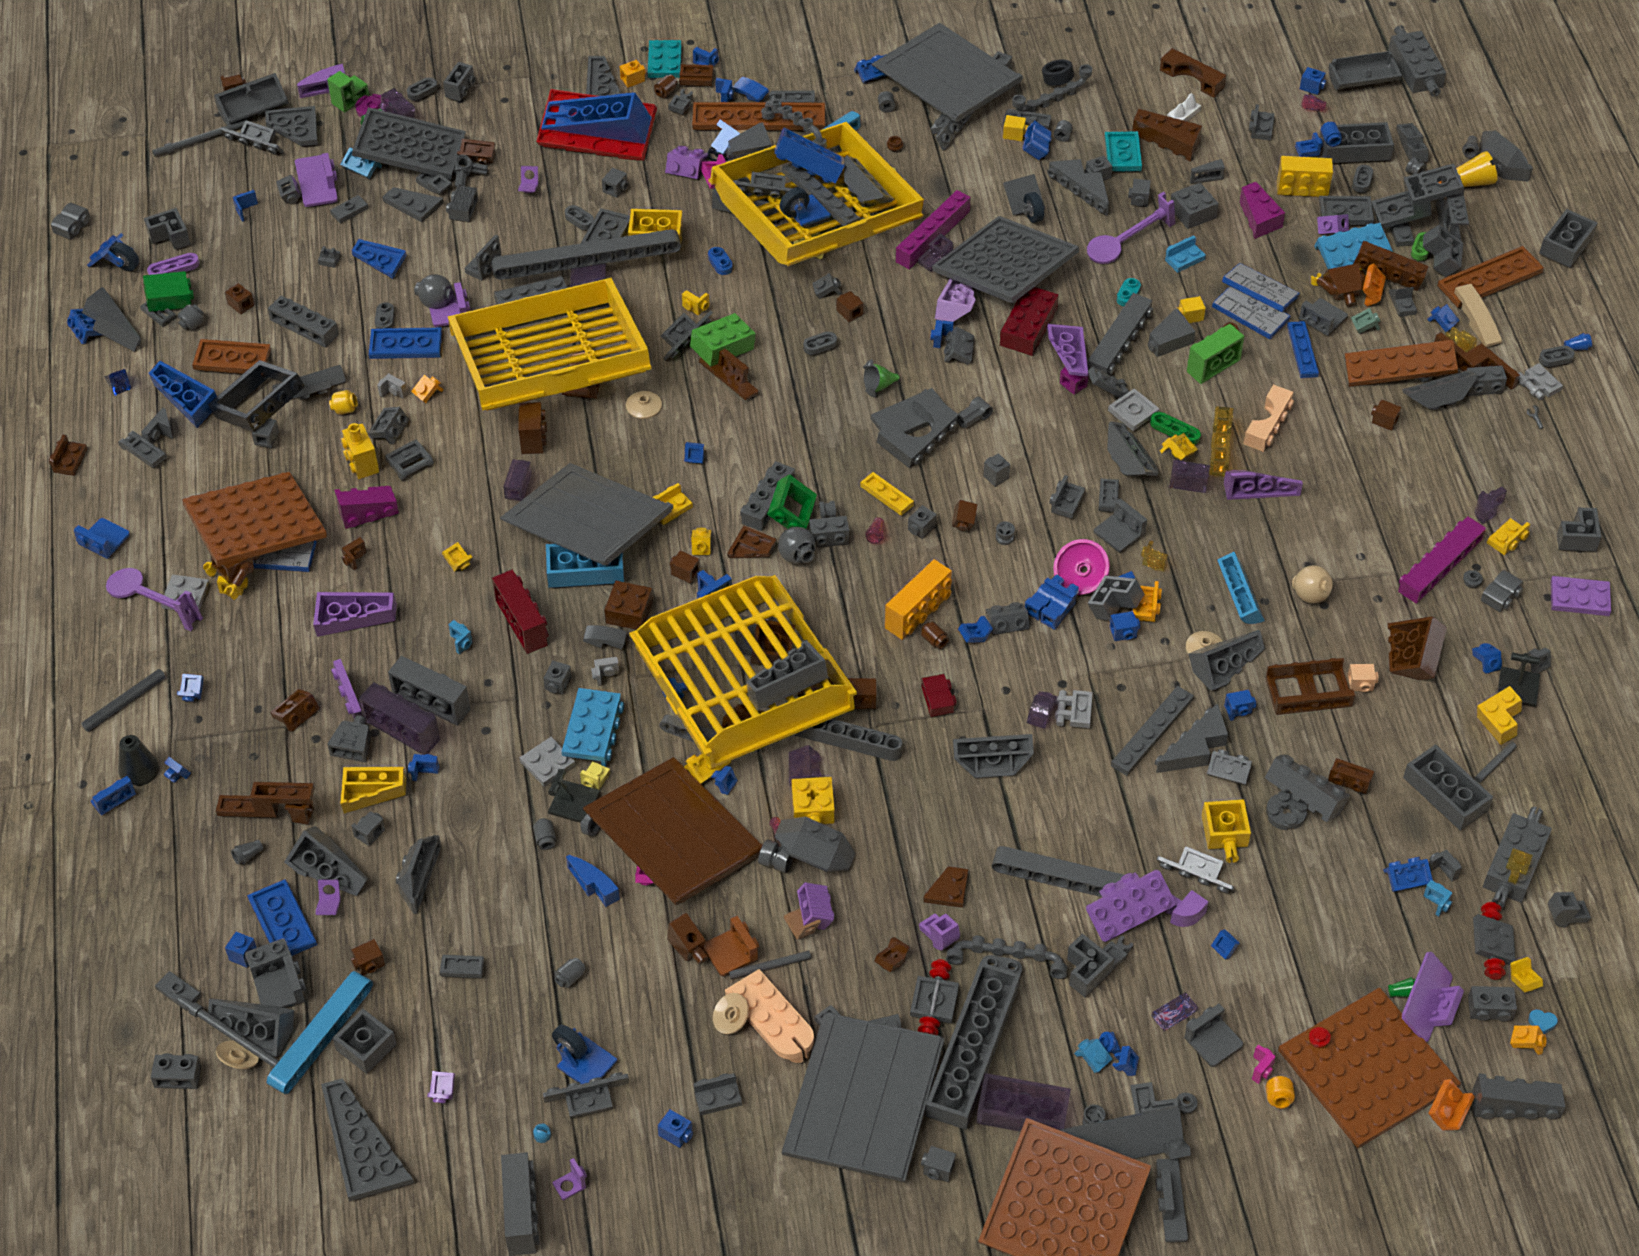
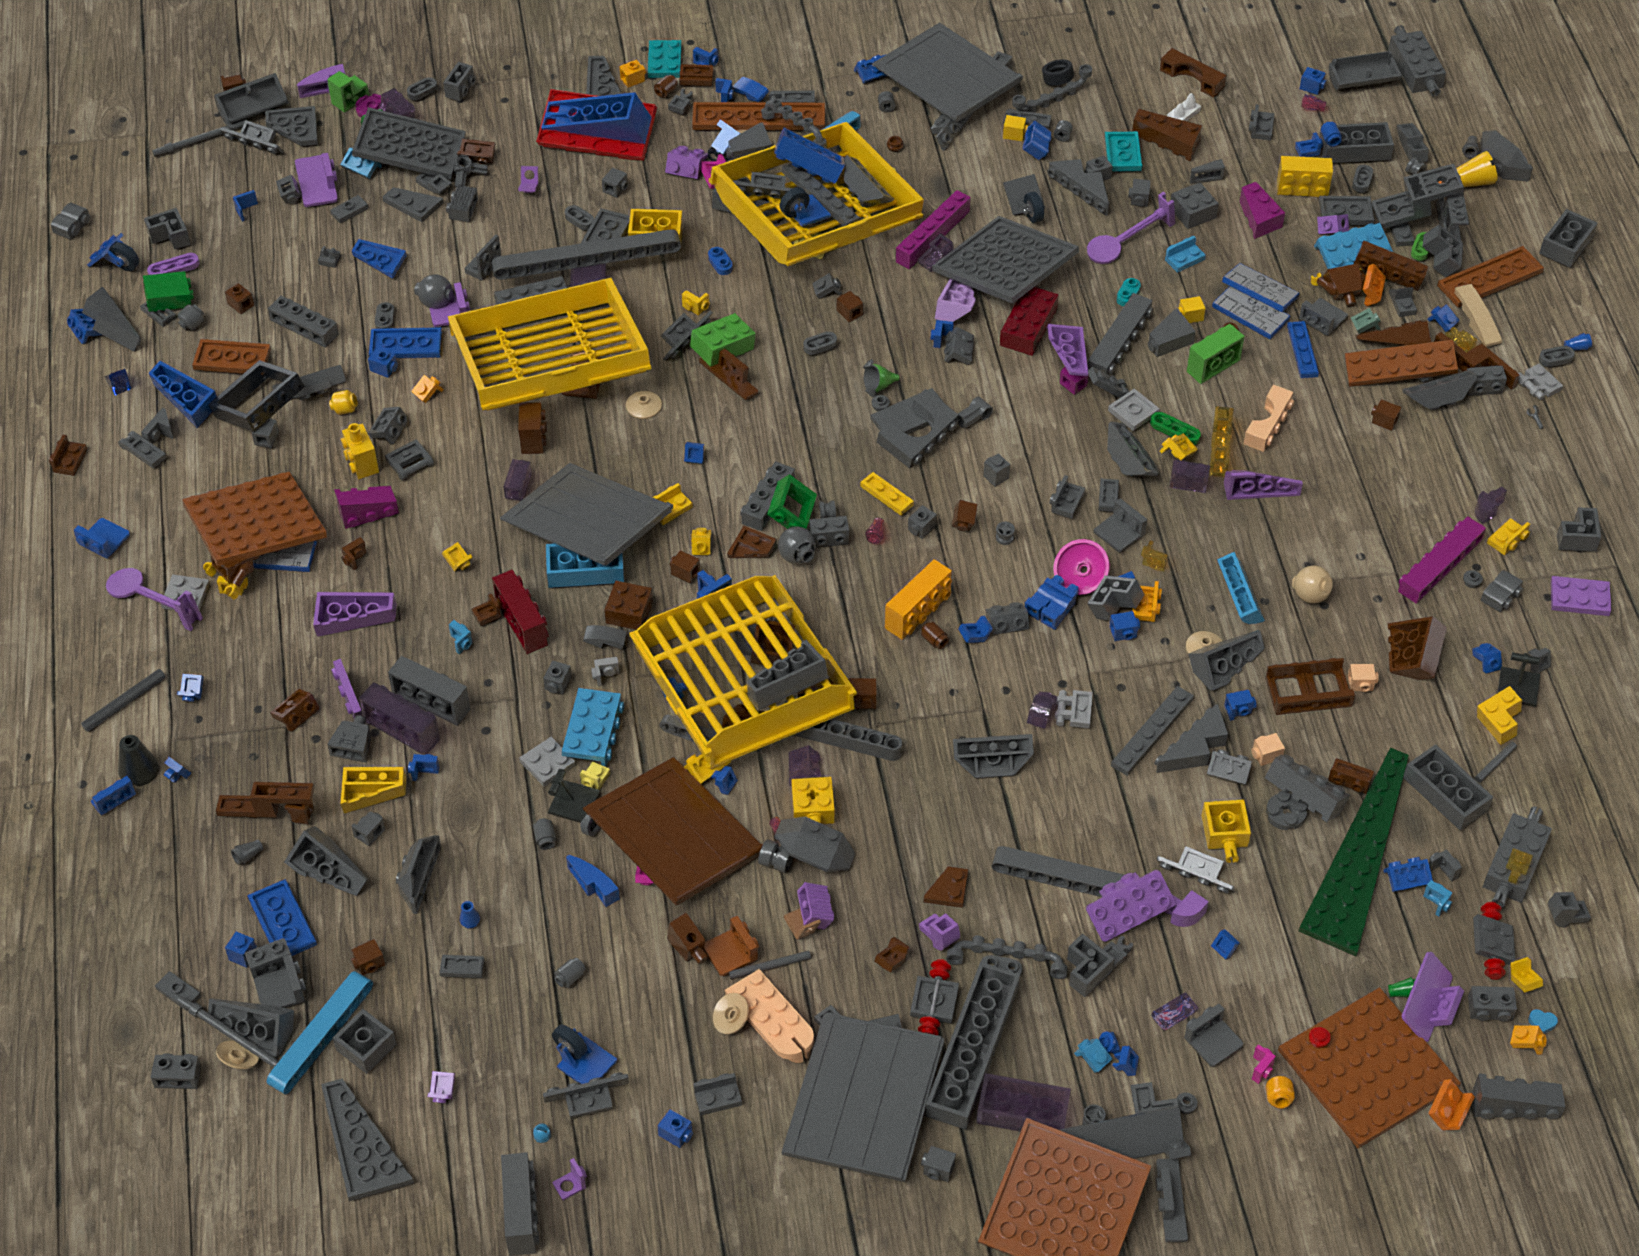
(328, 903): medium lavender bracket -> none
(382, 362): none -> blue brick
(392, 384): light grey bracket -> none
(469, 916): none -> blue cone
(487, 611): none -> reddish brown bracket
(880, 402): none -> dark grey plate
(938, 695): dark red brick -> none
(1267, 748): none -> light nougat brick
(1346, 891): none -> dark green wing
(1407, 334): none -> reddish brown wedge

